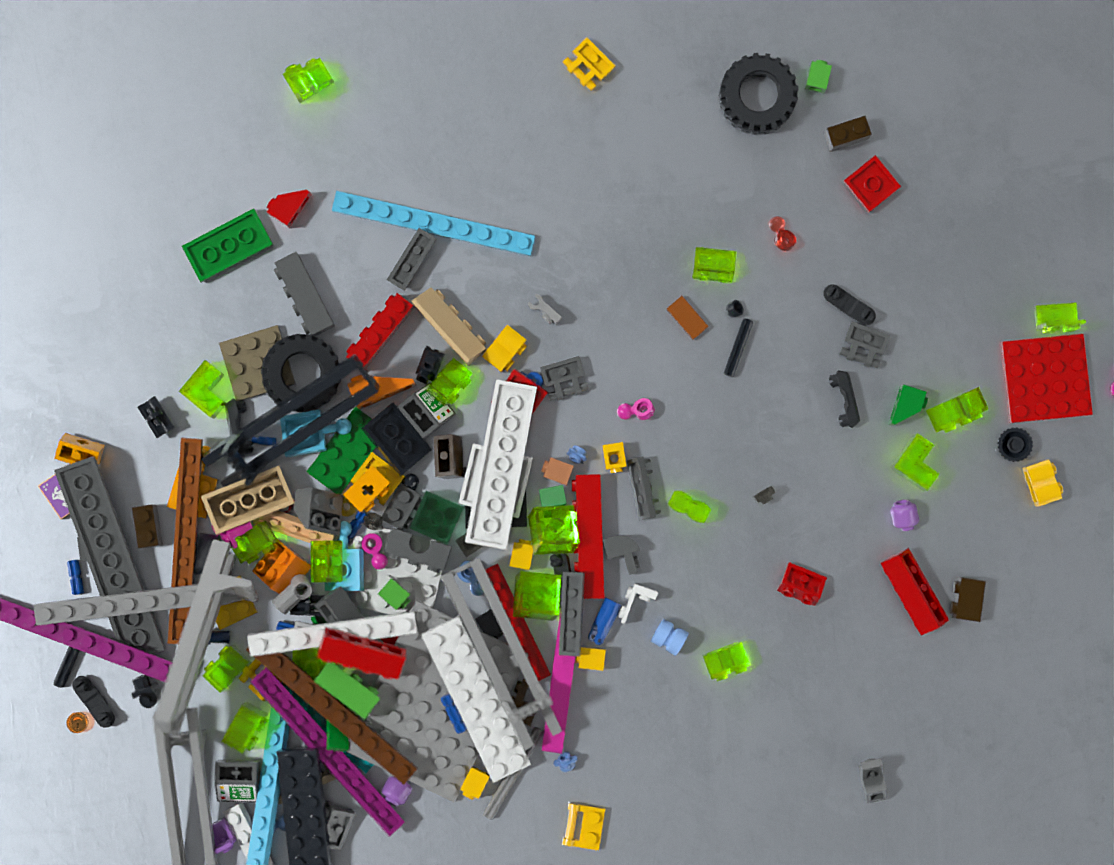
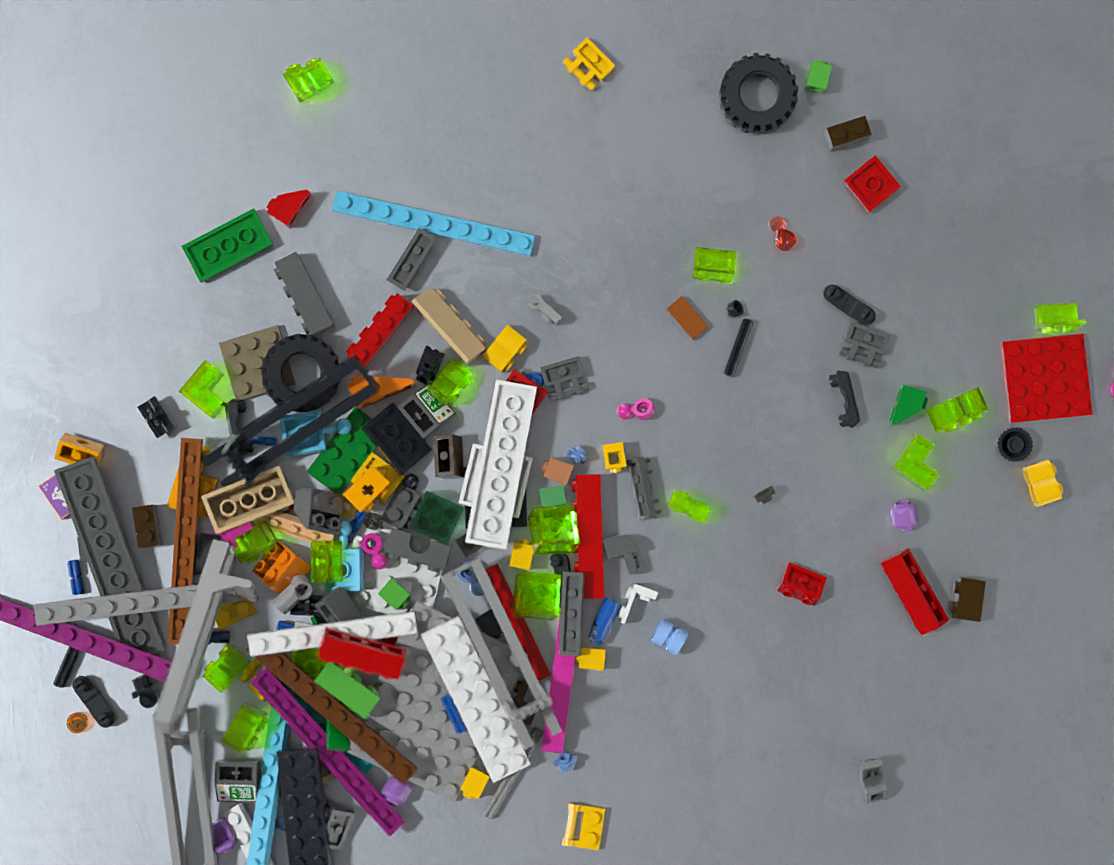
(726, 660): clear neon green brick -> none

